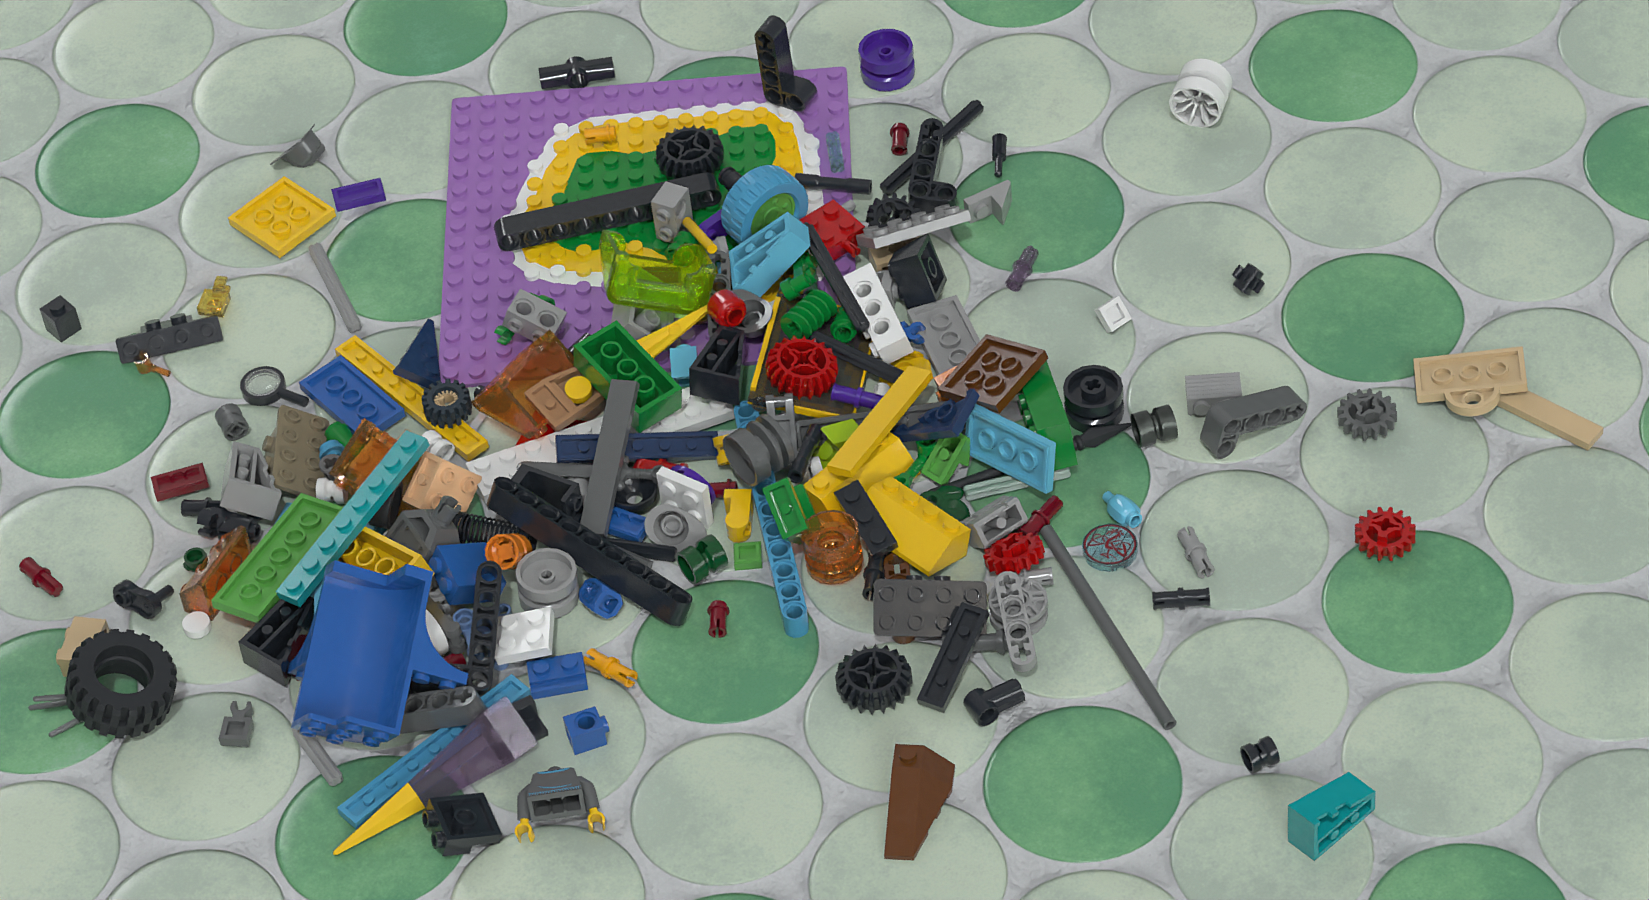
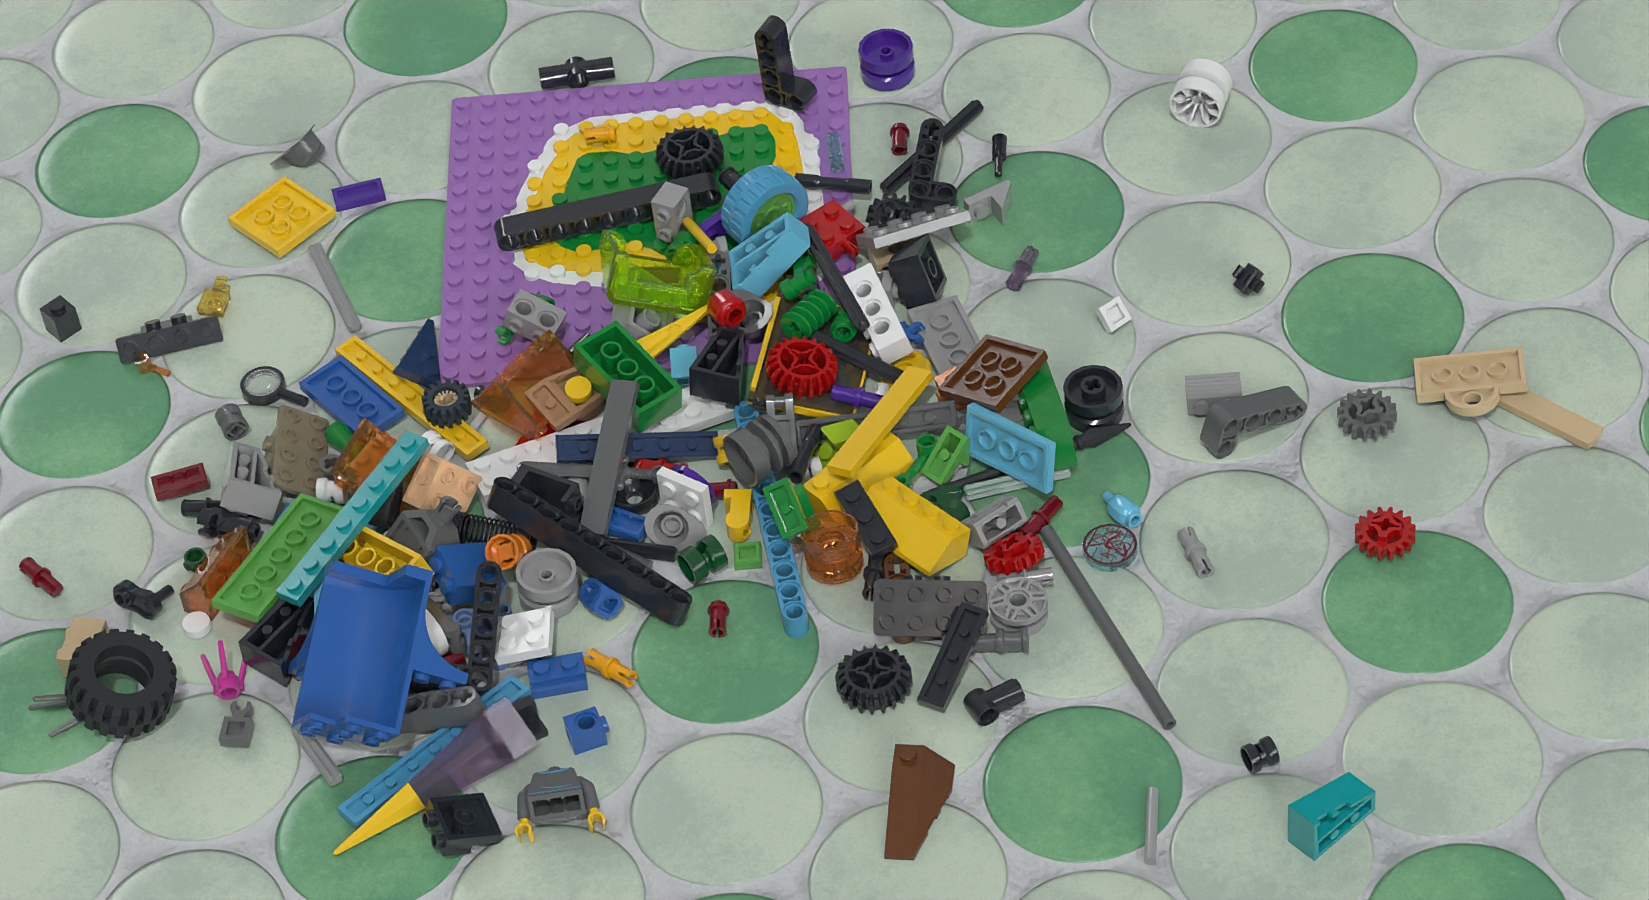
(227, 684): none -> dark pink plant
(330, 447): dark azure plate -> none
(941, 421): dark blue wing -> none
(1015, 621): light grey beam -> none
(1151, 825): none -> light grey bar
(1152, 426): pearl dark grey wheel -> none
(1181, 598): black pin -> none

